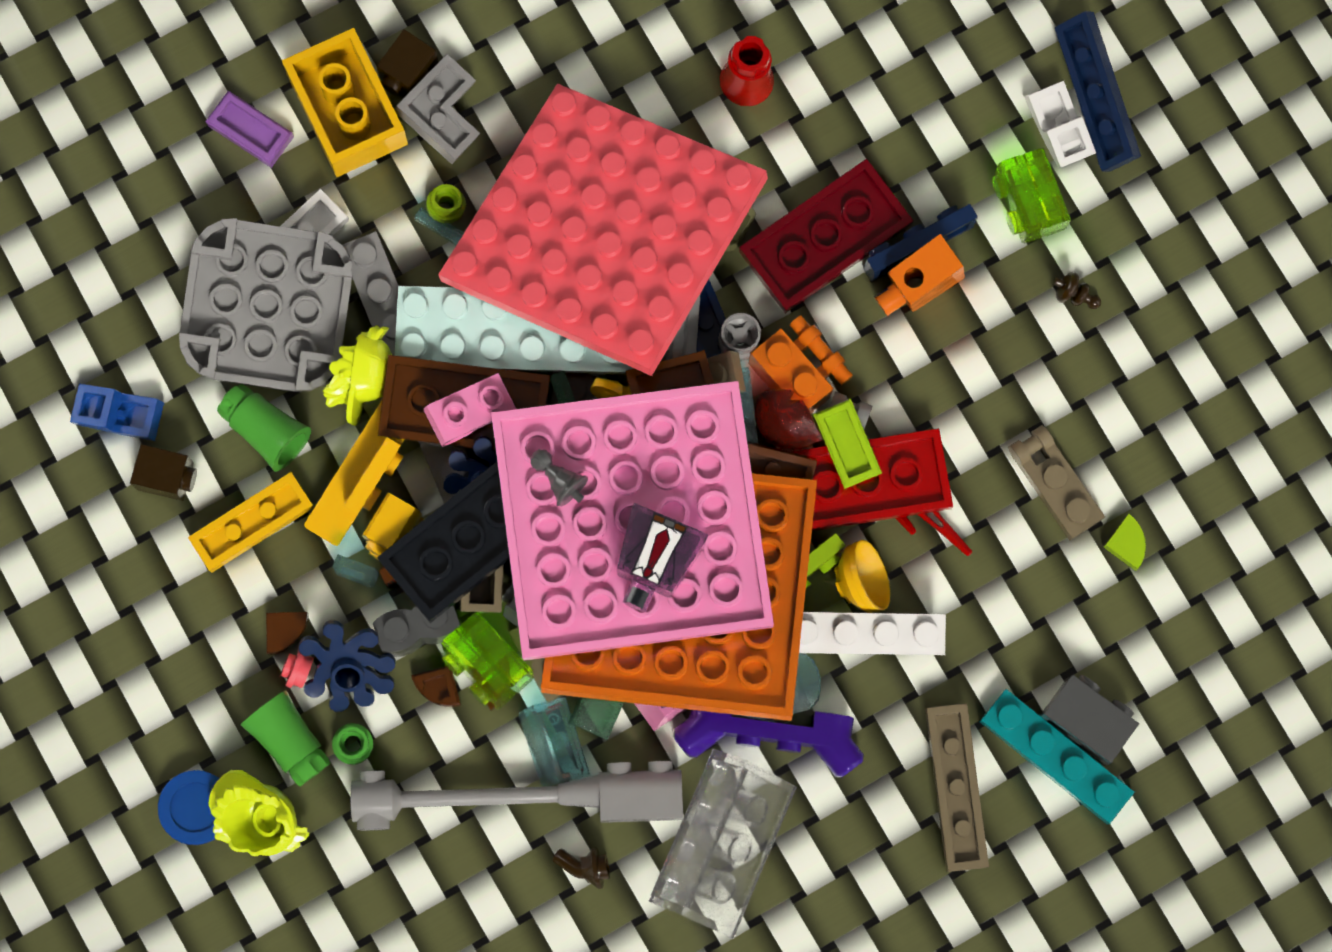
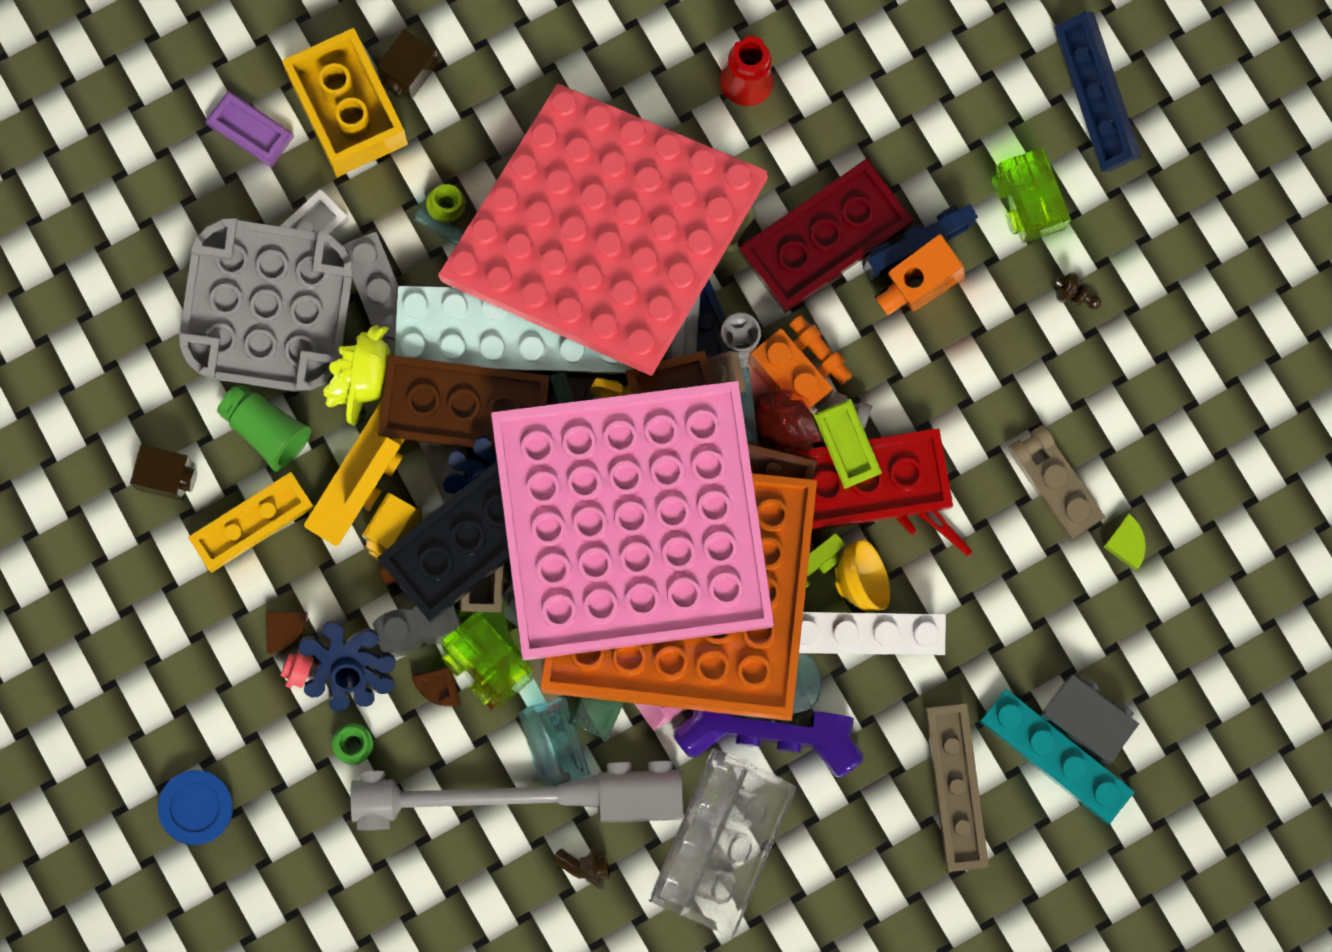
(117, 412): blue slope -> none
(254, 816): neon yellow hair -> none
(287, 738): bright green plant -> none
(355, 571): clear light blue tile -> none
(431, 113): light grey plate -> none
(468, 409): bright pink plate -> none
(563, 482): dark grey piece -> none
(656, 555): torso -> none
(1059, 125): white slope -> none

